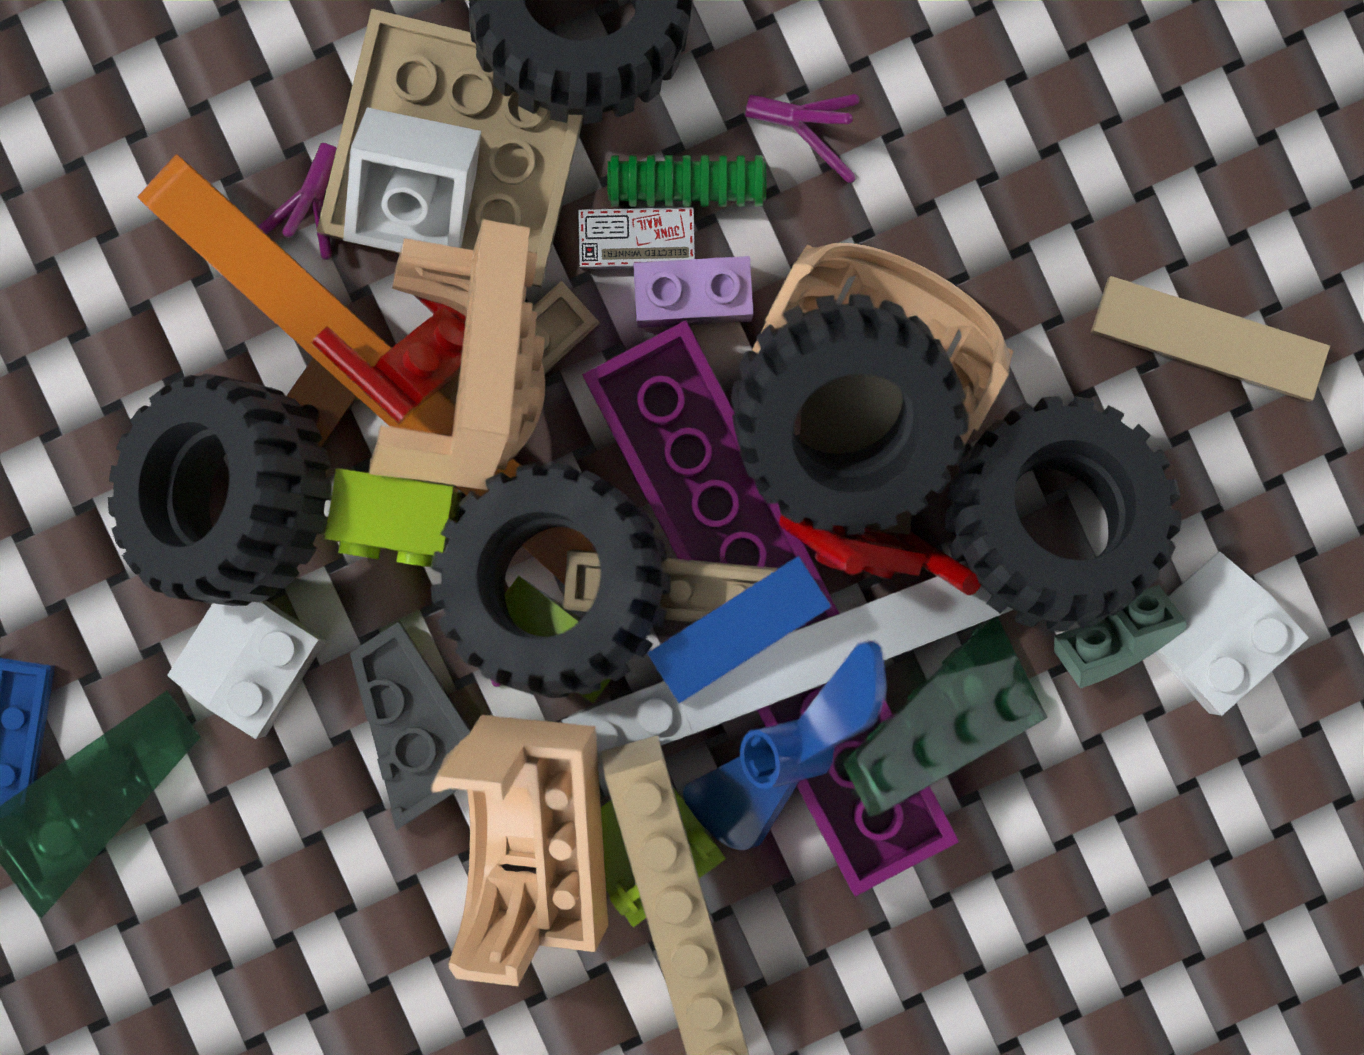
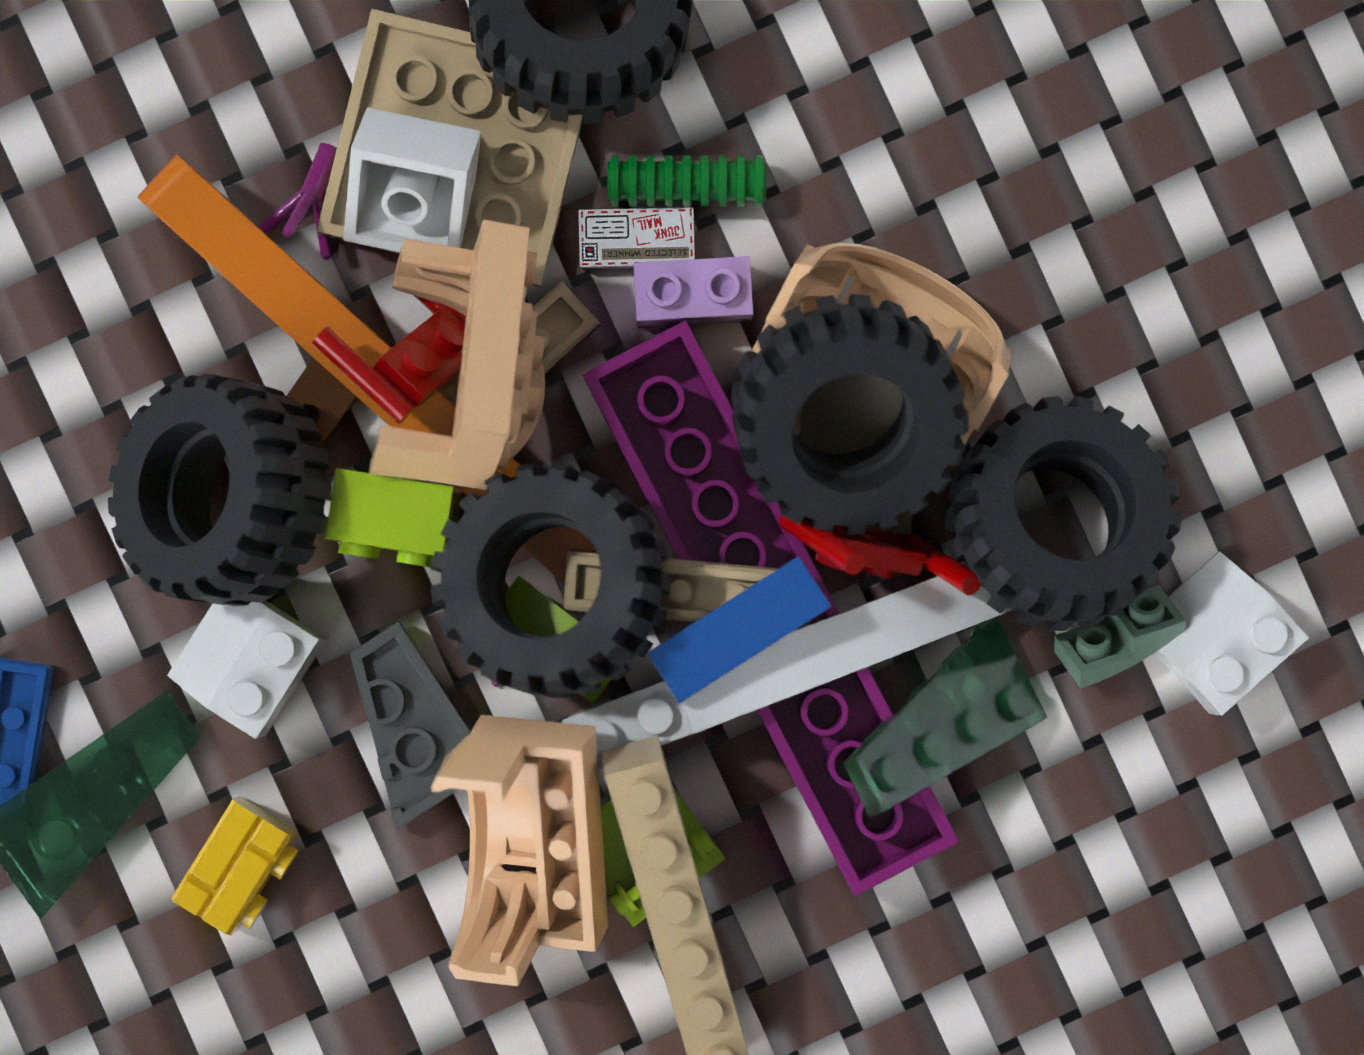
(235, 867): none -> yellow brick
(749, 792): blue piece -> none
(816, 112): magenta plant -> none
(1210, 339): tan tile -> none

